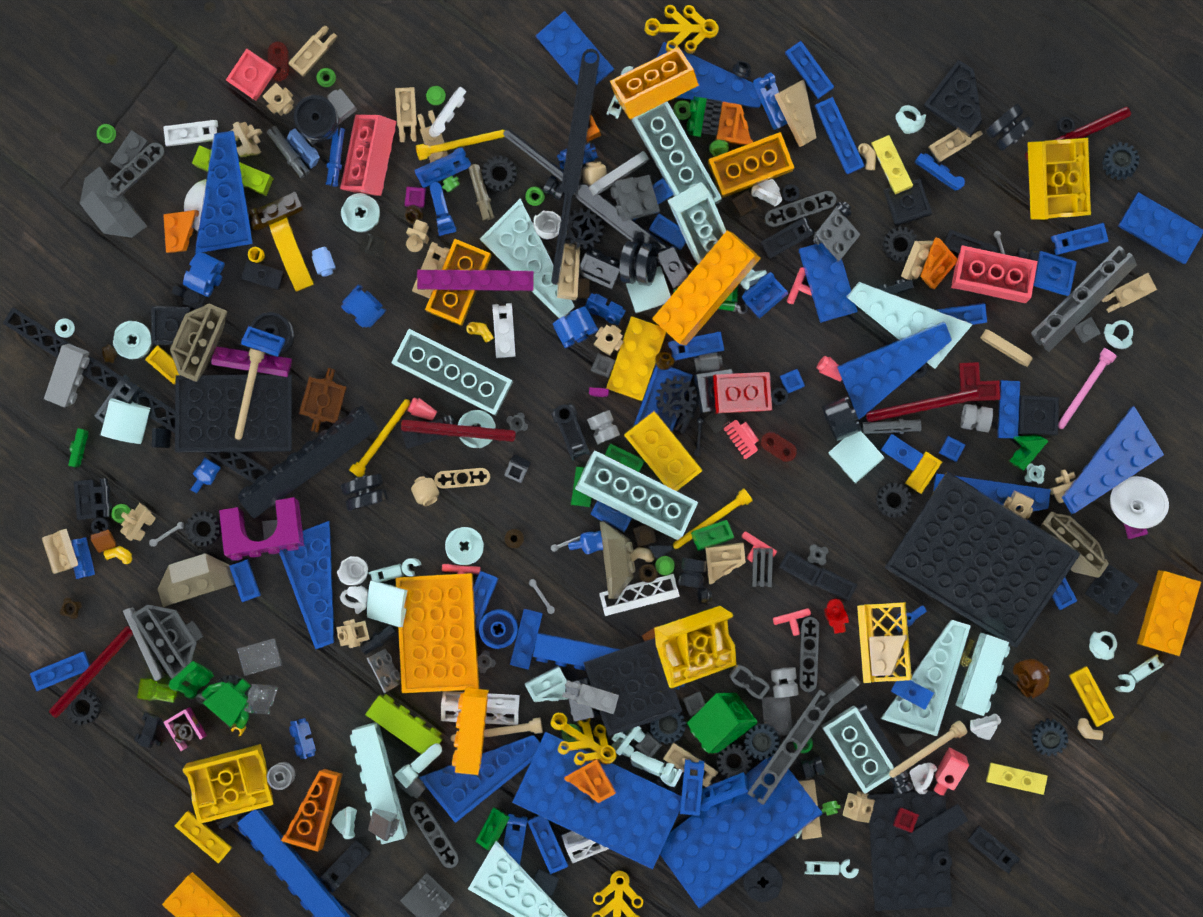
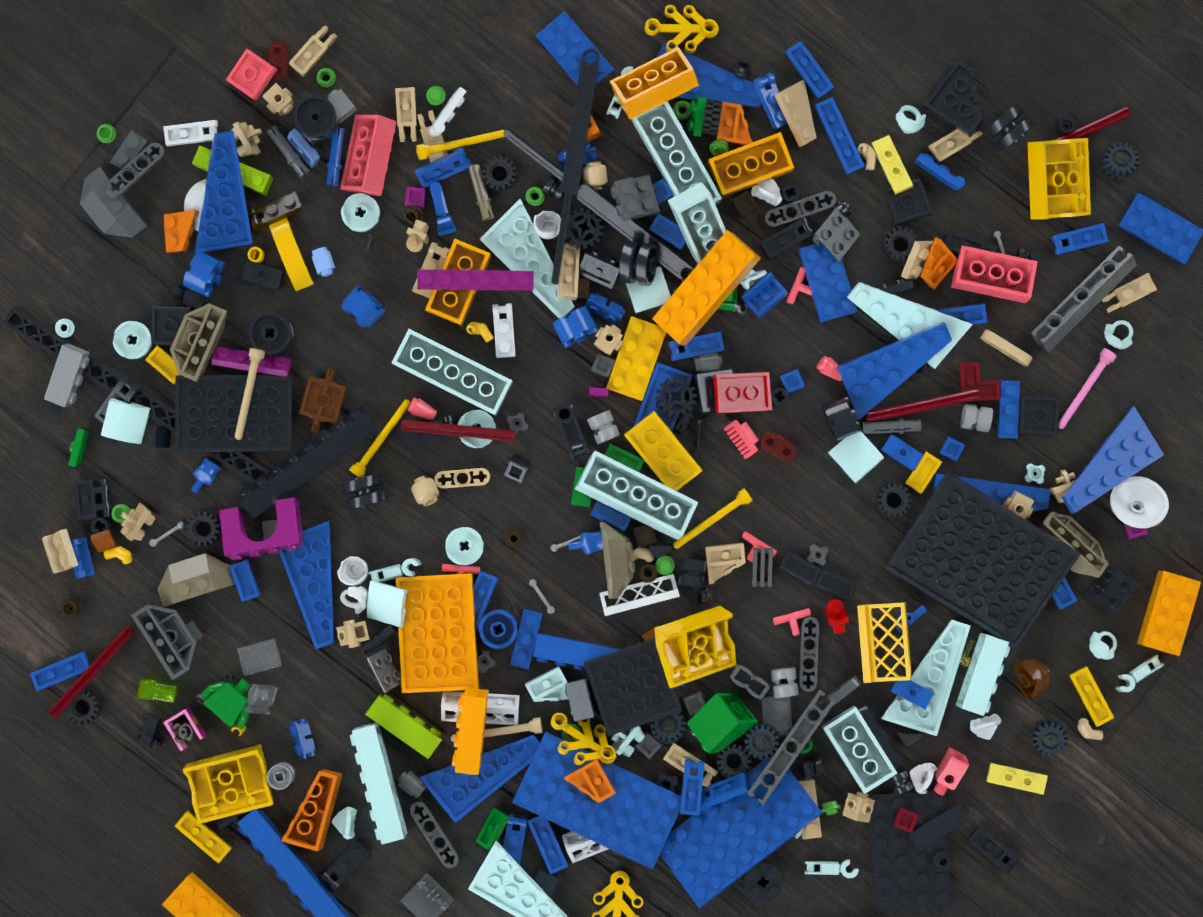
(109, 353): dark brown plate -> none
(145, 647): light grey tile -> none
(194, 674): green plate -> none
(263, 341): blue plate -> none
(383, 824): dark grey slope -> none
(408, 773): light aqua piece -> none
(450, 183): bright green plate -> none
(593, 697): light grey hinge -> none
(619, 173): light grey beam -> none
(664, 360): dark brown plate -> none
(668, 774): light aqua piece -> none
(673, 266): plate -> none
(712, 535): green plate -> none
(885, 653): tan wing -> none
(957, 730): tan piece -> none
(1030, 447): green slope -> none
(1054, 273): blue plate -> none
(1087, 330): dark grey plate -> none

